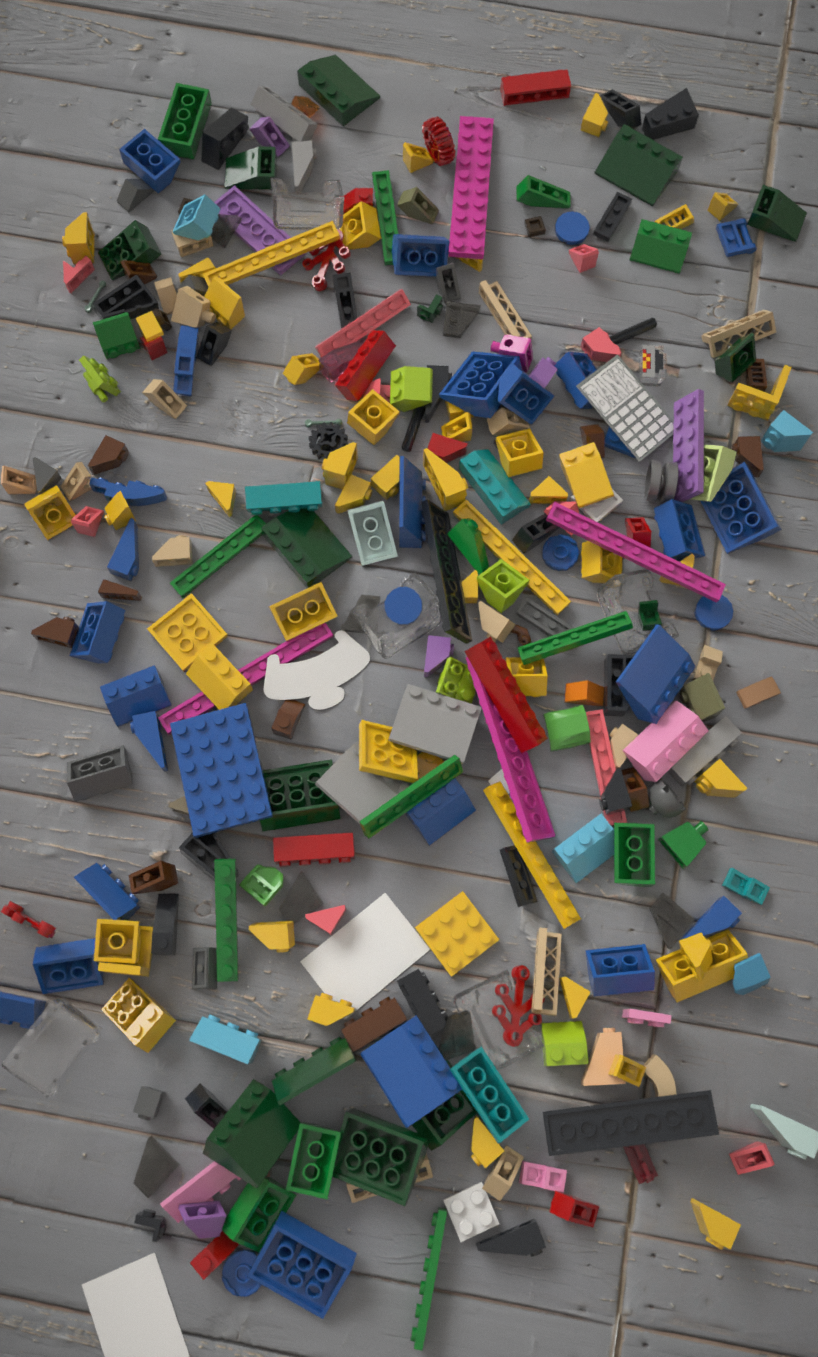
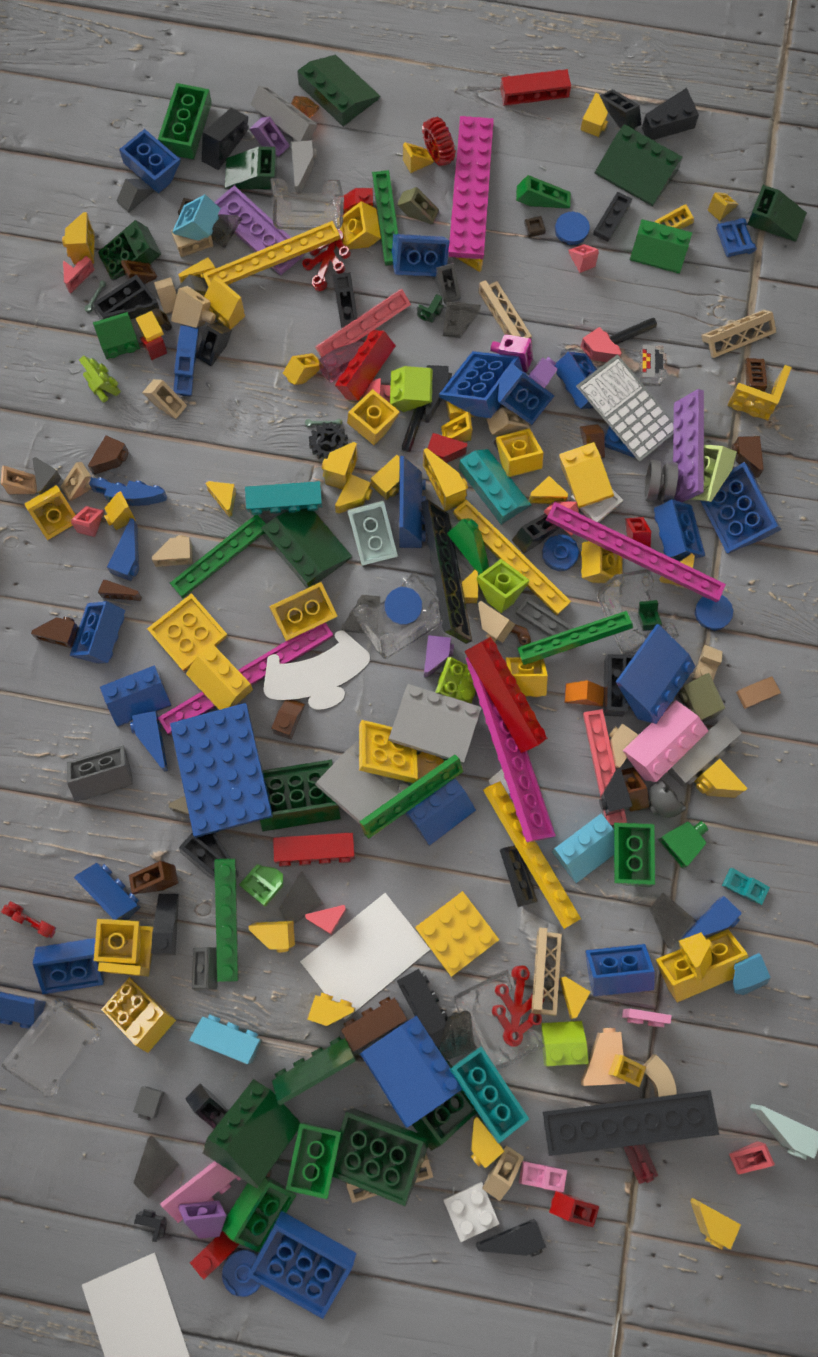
(427, 1286): green plate -> none
(567, 728): bright green slope -> none
(736, 358): dark green slope -> none
(786, 434): medium azure slope -> none

